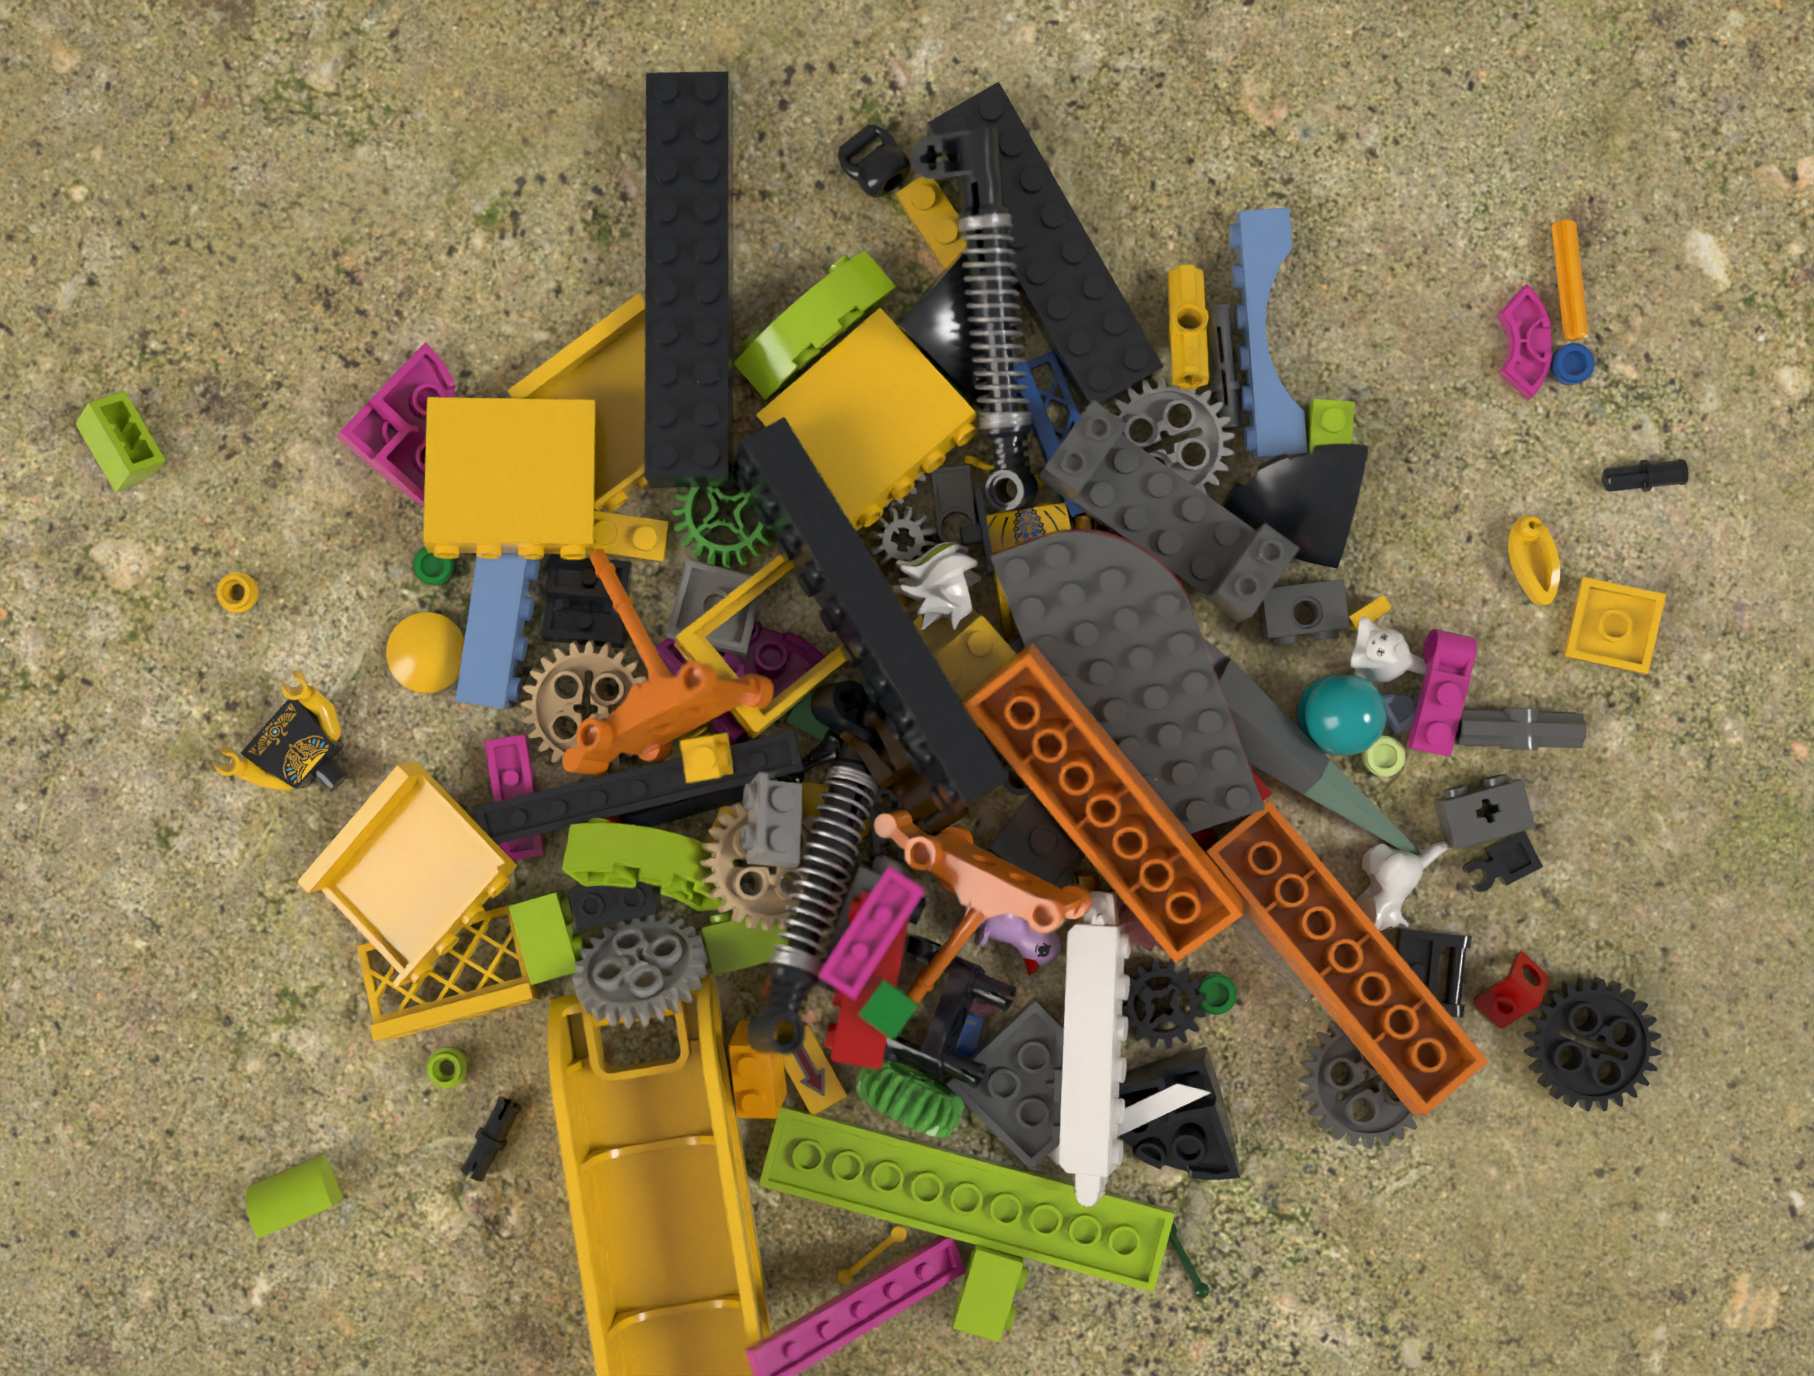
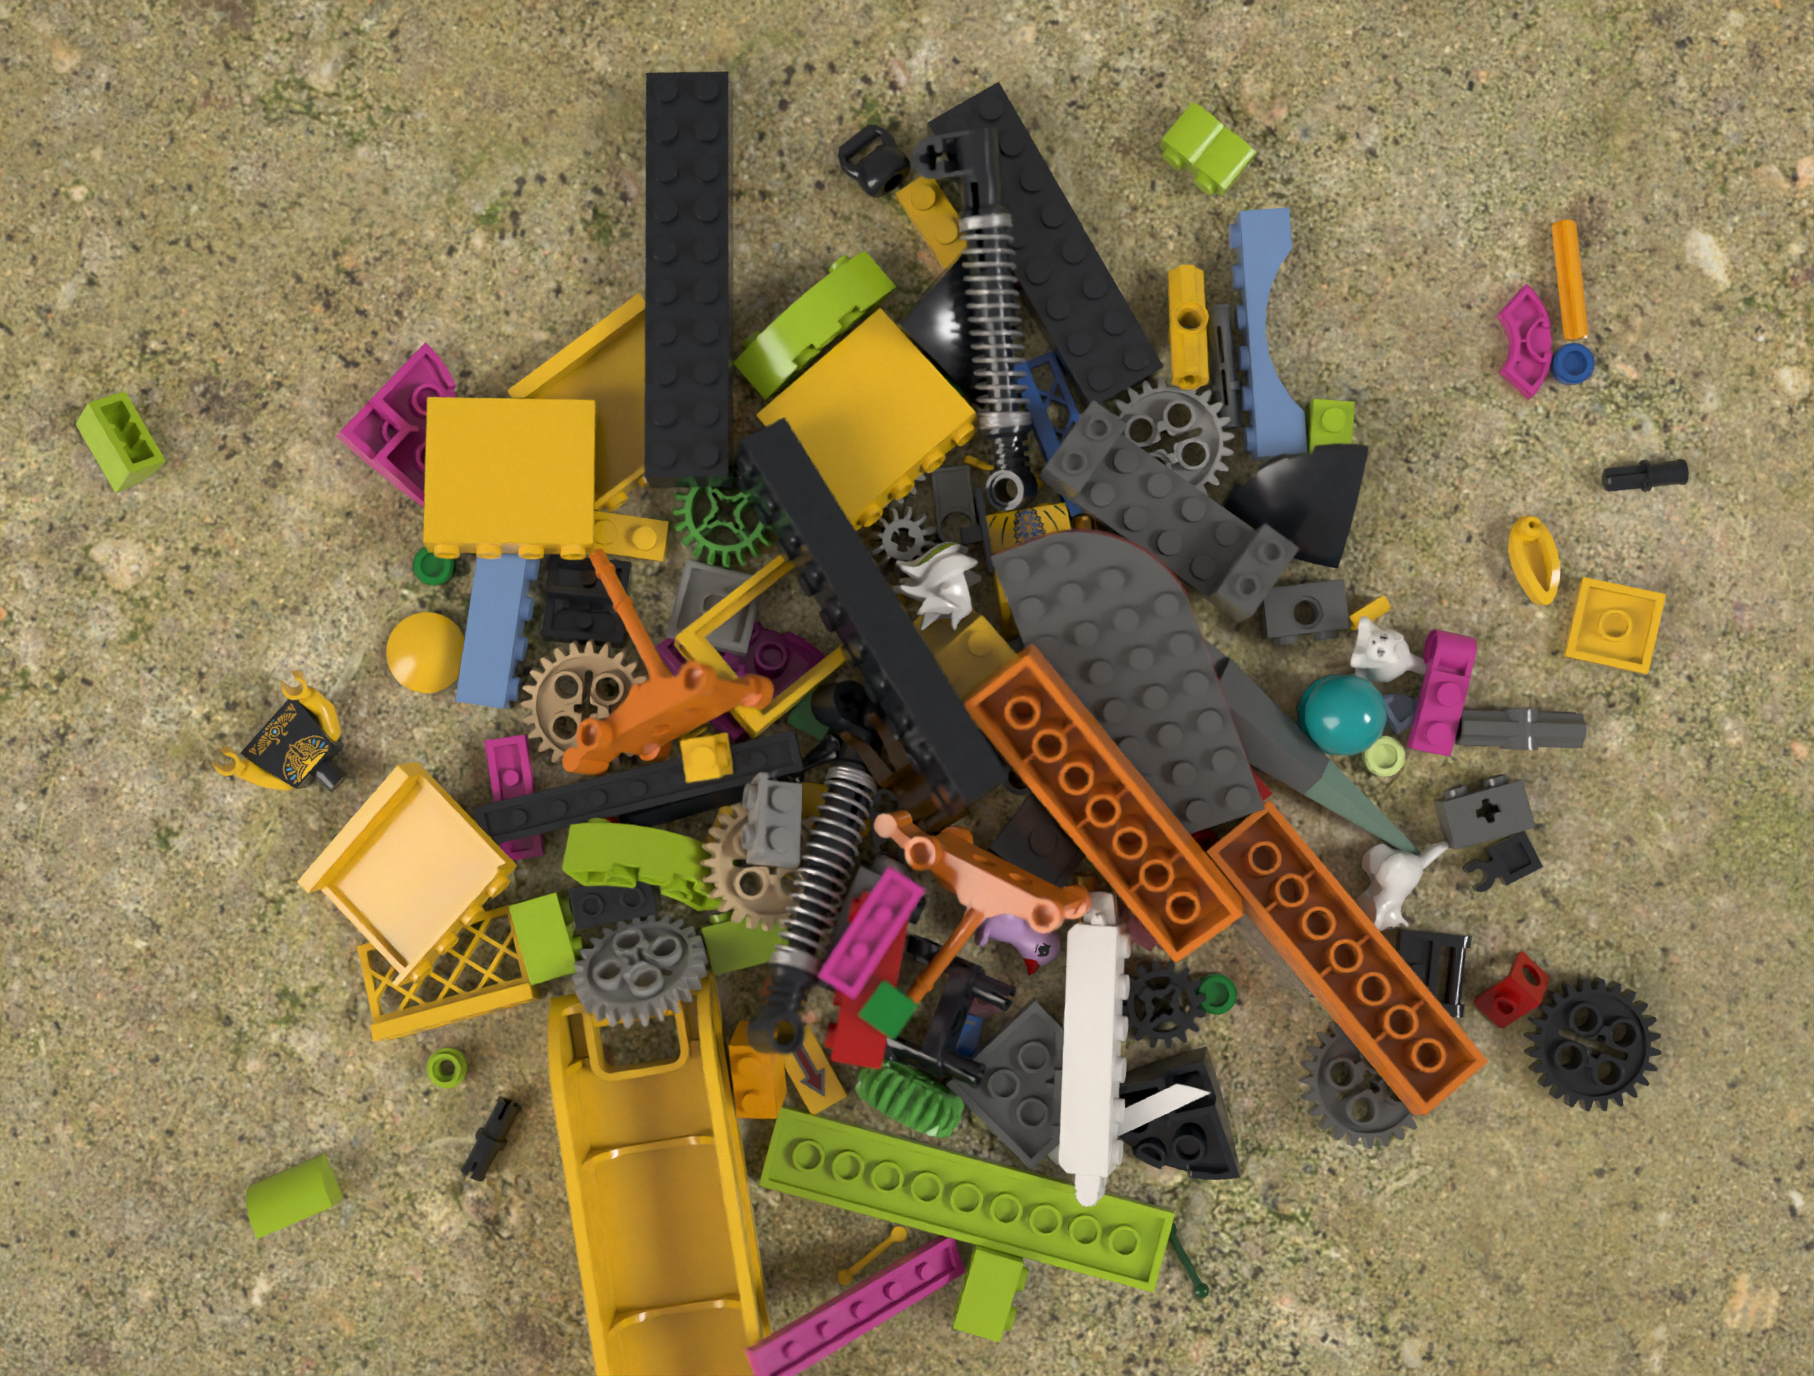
(225, 592): yellow plate -> none
(1206, 150): none -> lime brick

